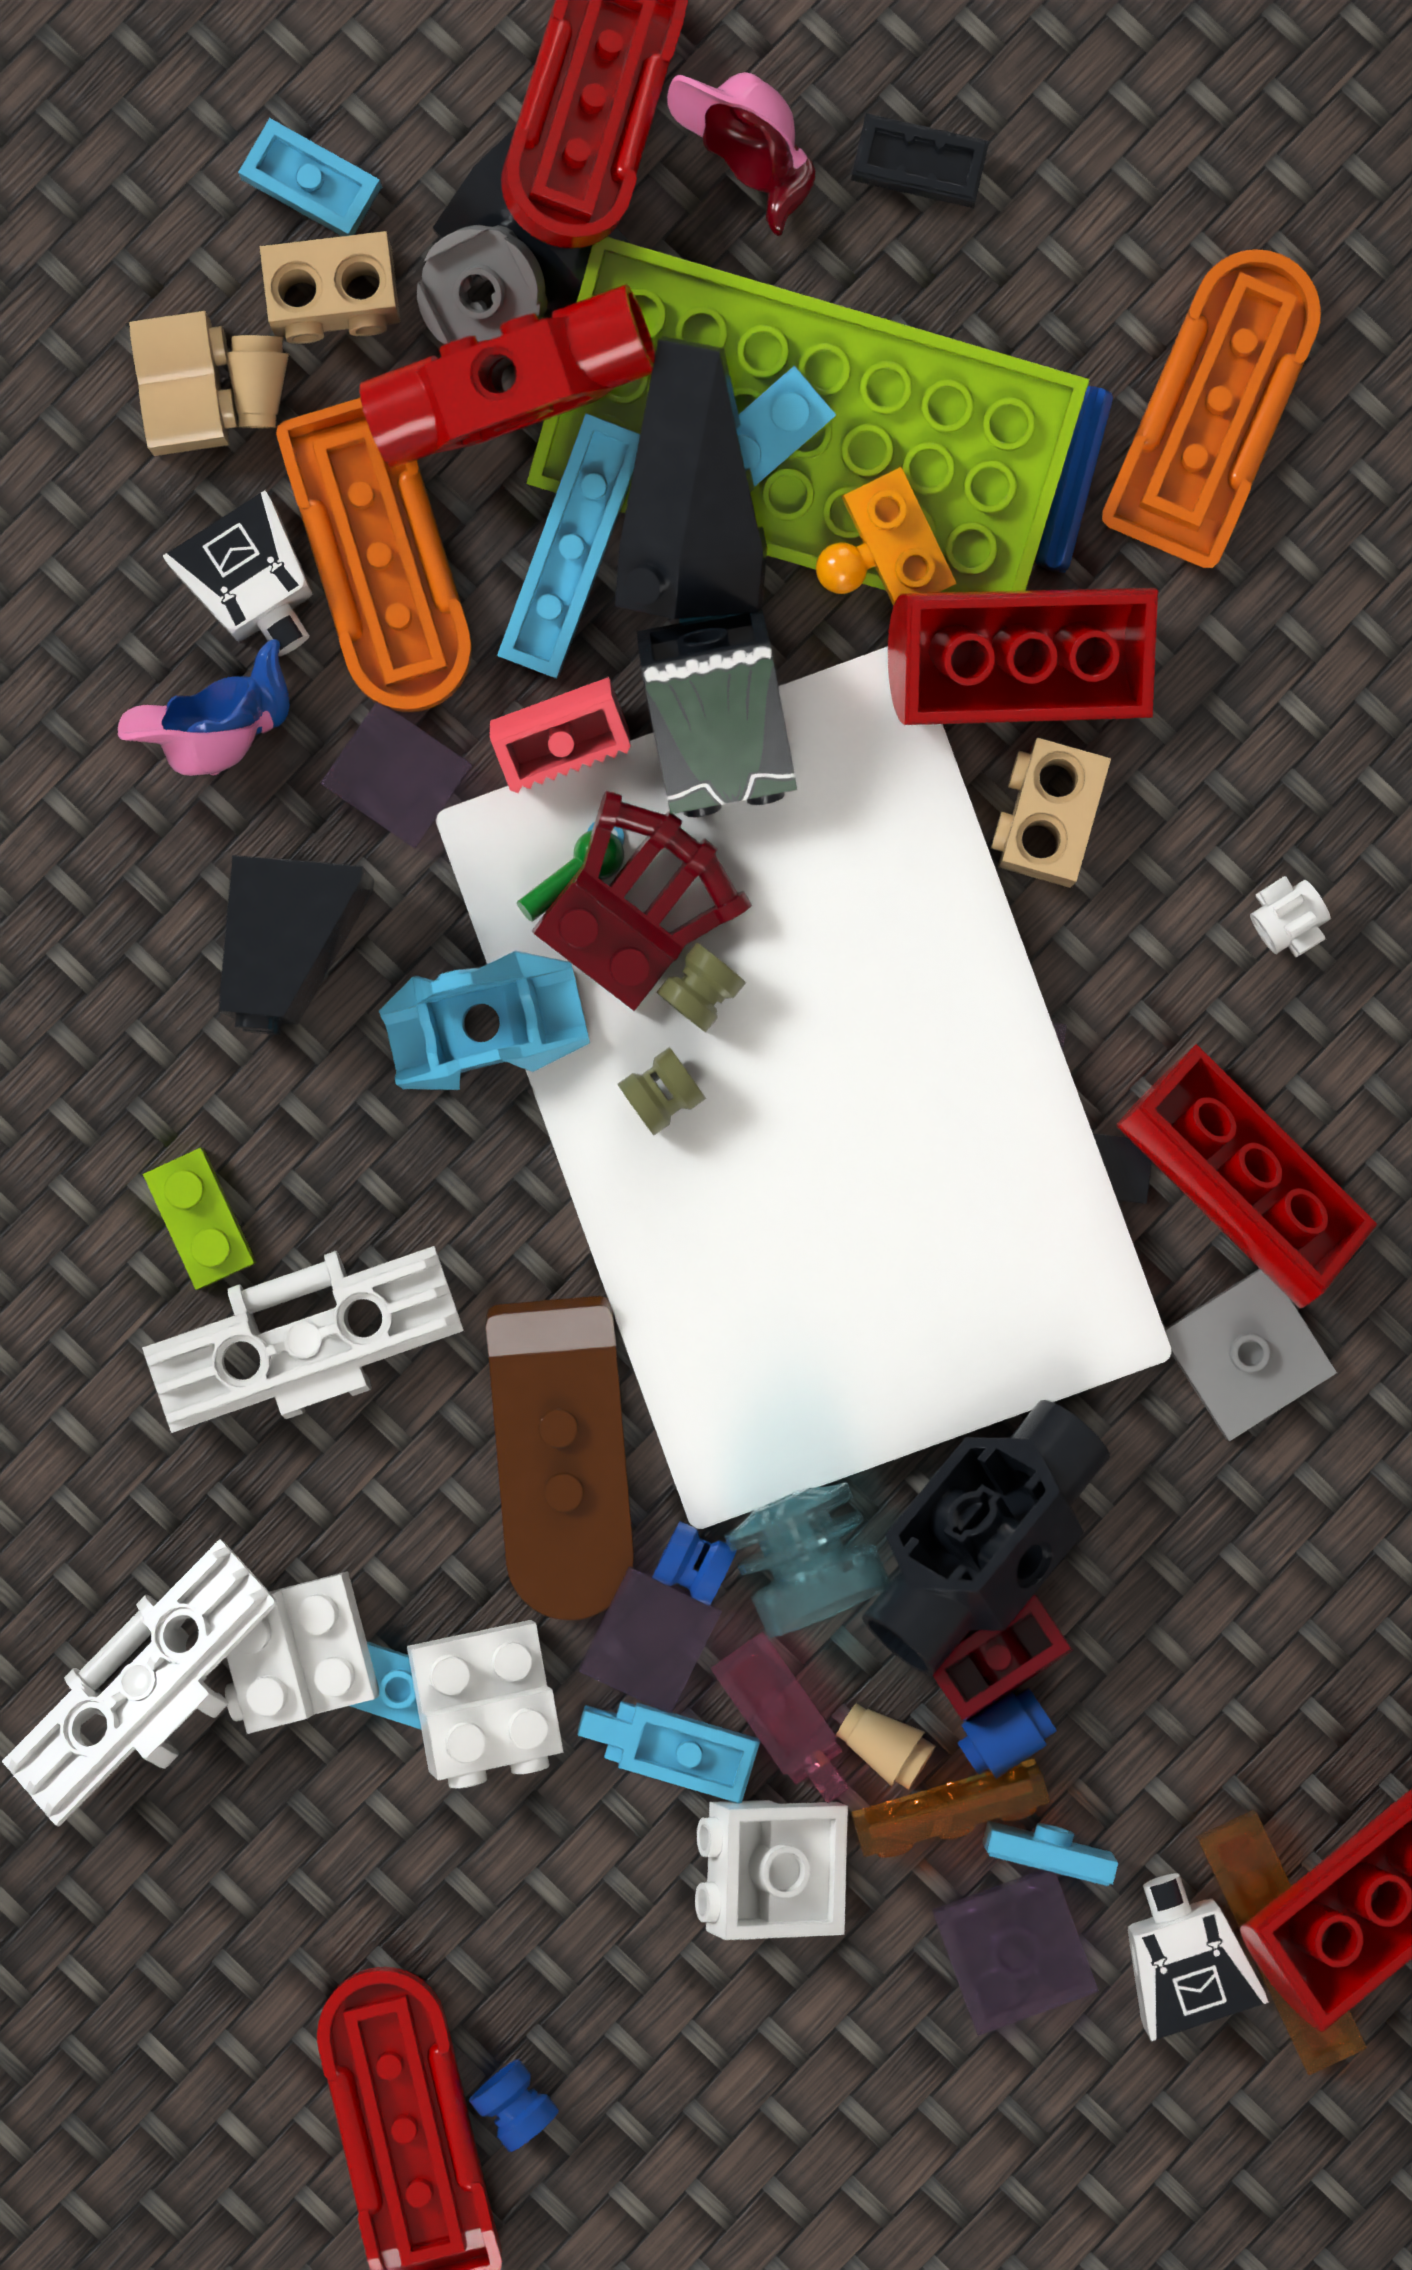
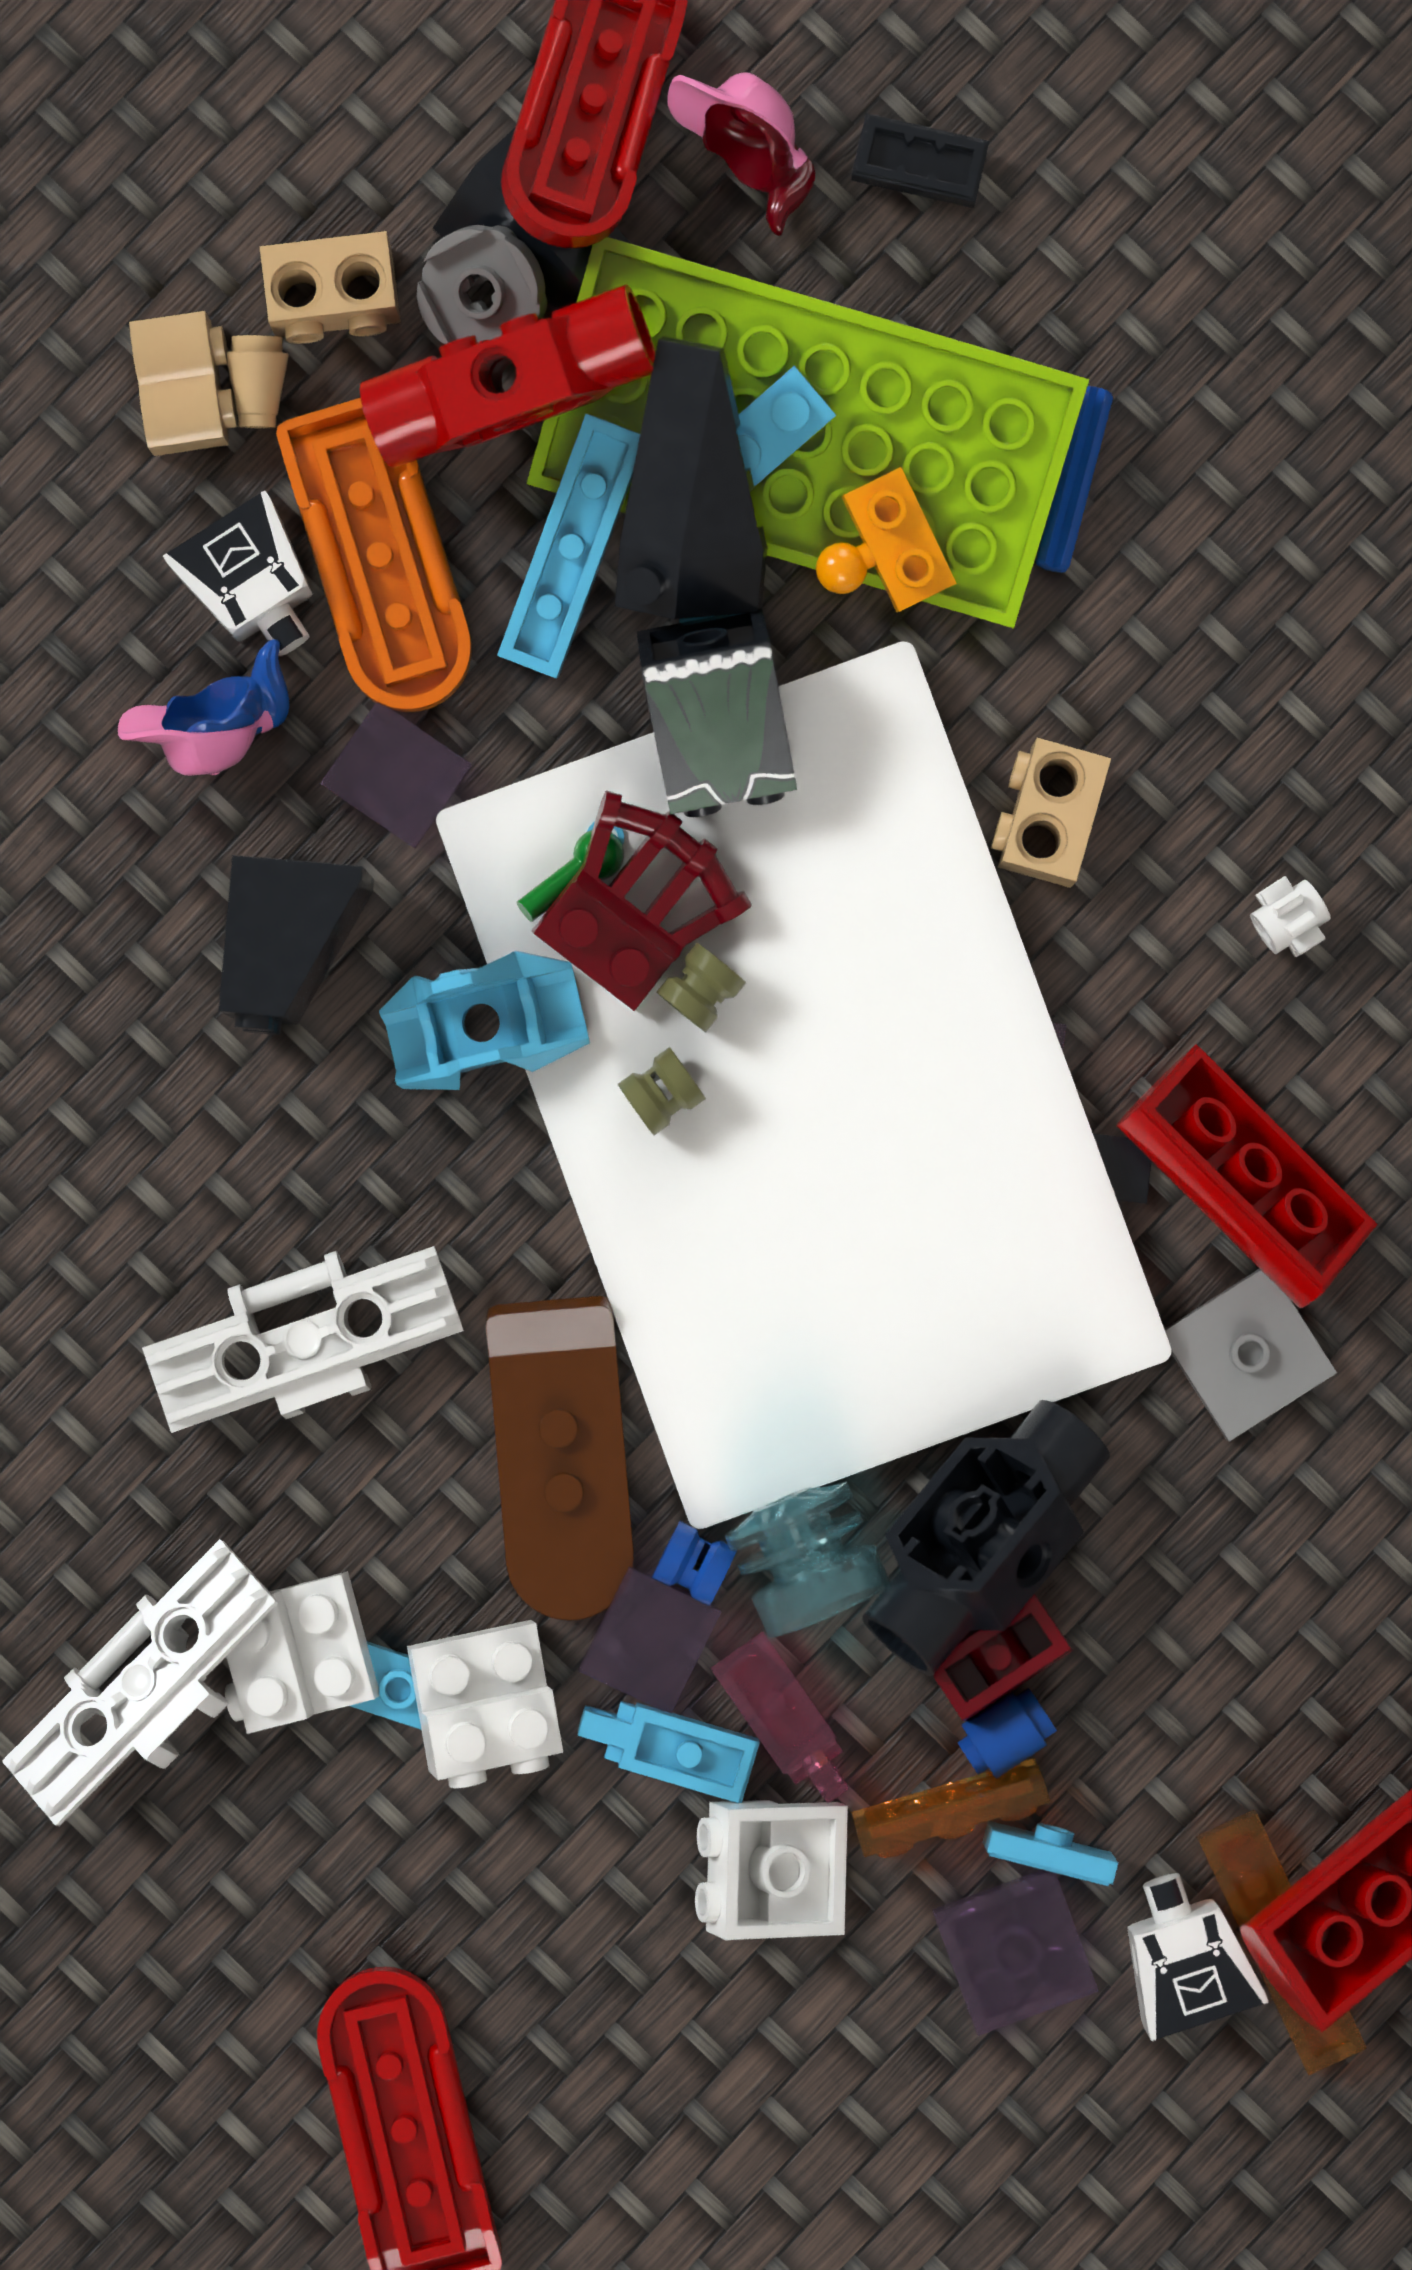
(199, 1218): lime plate -> none
(310, 179): medium azure plate -> none
(518, 2110): blue wheel -> none
(560, 735): coral brick -> none
(886, 1745): tan cone -> none
(1023, 655): red brick -> none
(1216, 406): orange piece -> none

